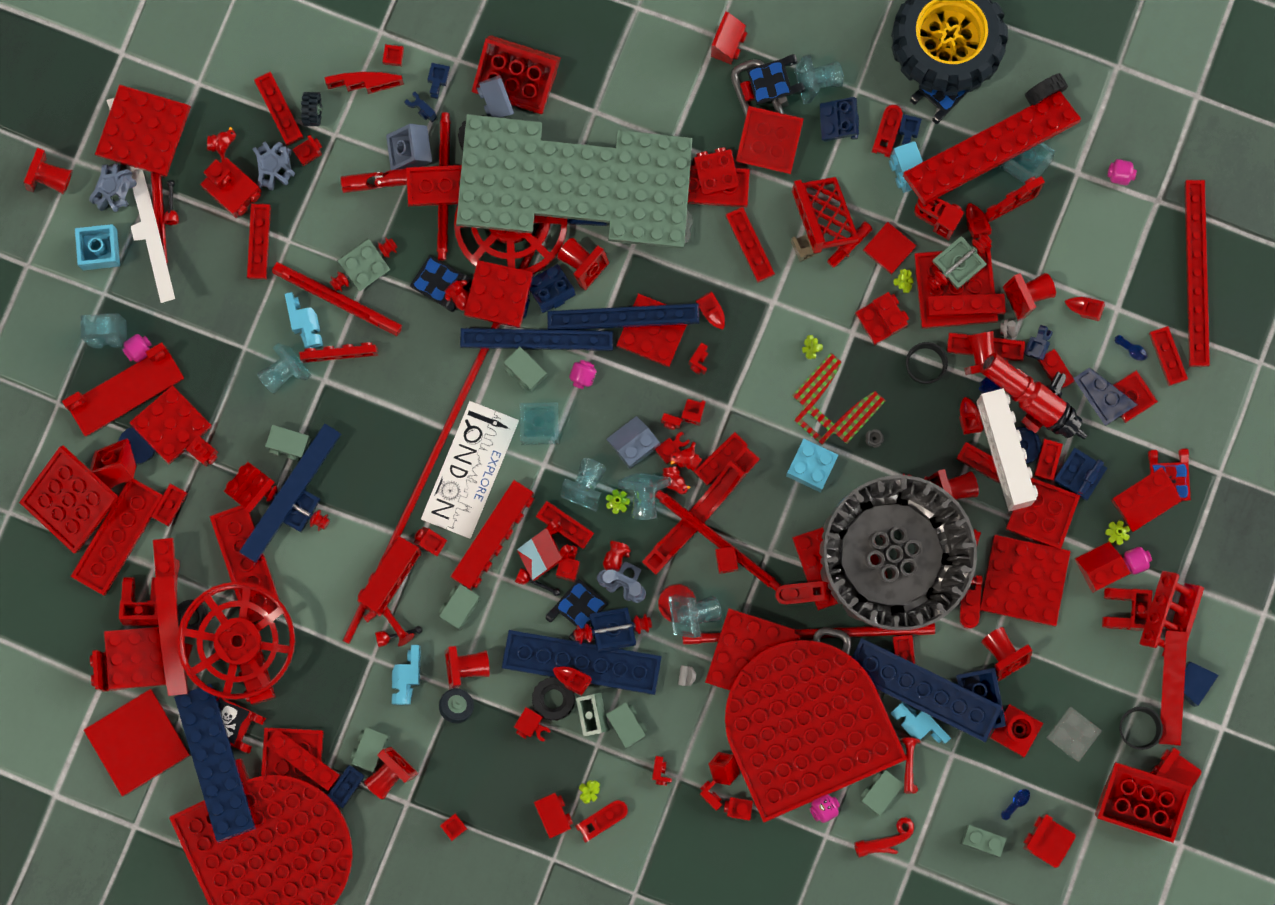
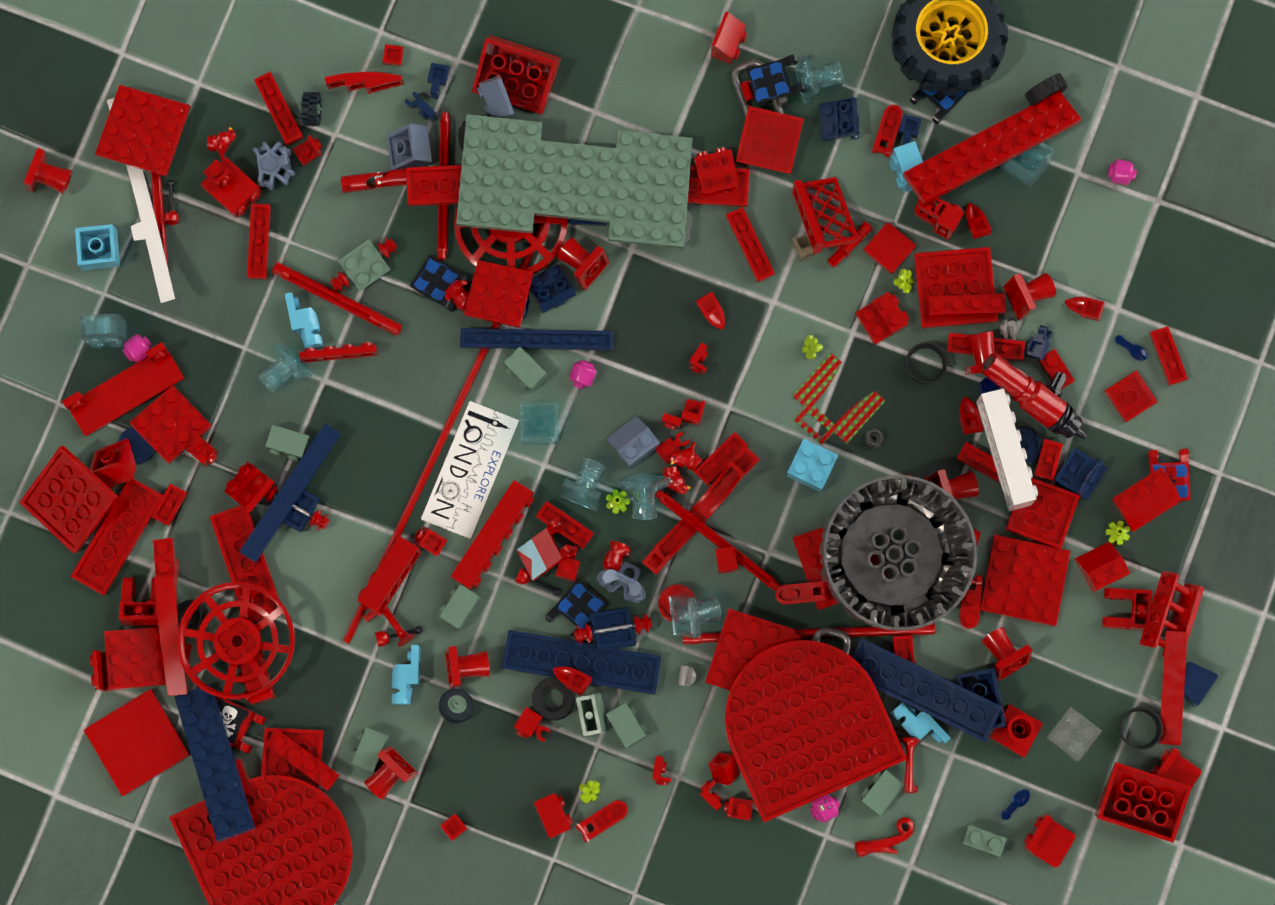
(110, 185): sand blue piece -> none
(346, 786): dark blue plate -> none
(623, 317): dark blue tile -> none
(652, 342): red plate -> none
(959, 262): sand green plate -> none
(1016, 198): red plate -> none
(1031, 423): red plate -> none
(1103, 396): dark blue wing -> none
(1137, 560): dark pink head -> none
(1197, 273): red plate -> none

